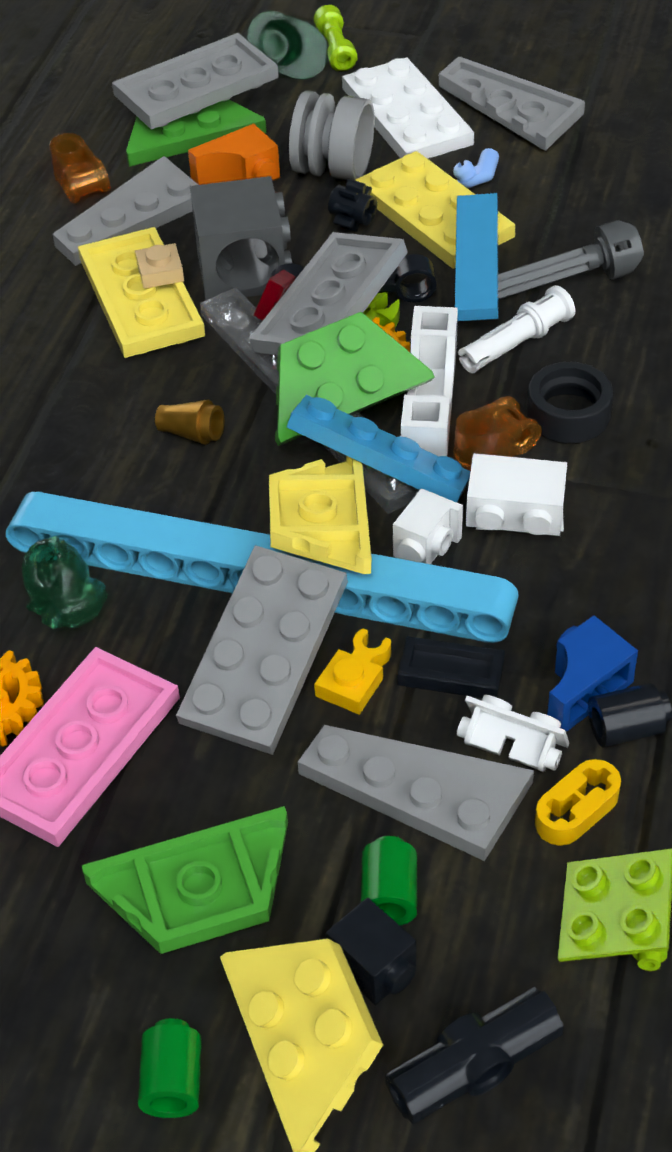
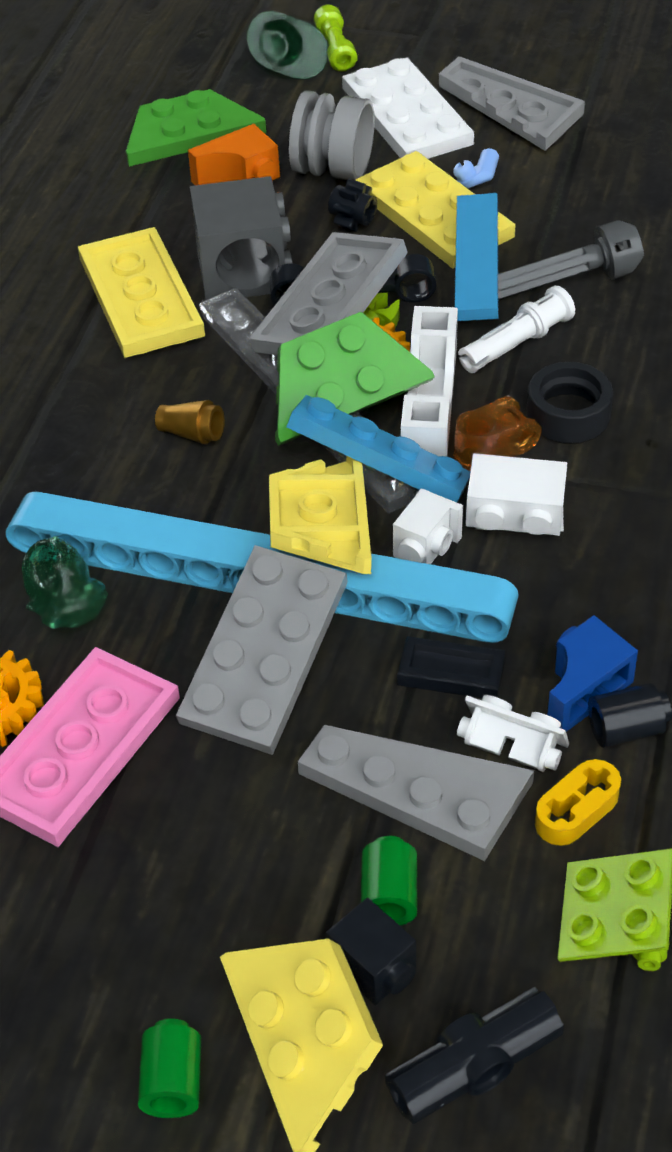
(77, 167): clear orange piece -> none
(143, 202): light grey wing -> none
(159, 265): tan plate -> none
(195, 80): light grey plate -> none
(196, 882): bright green wing -> none
(273, 292): dark red tile -> none
(354, 677): yellow plate -> none

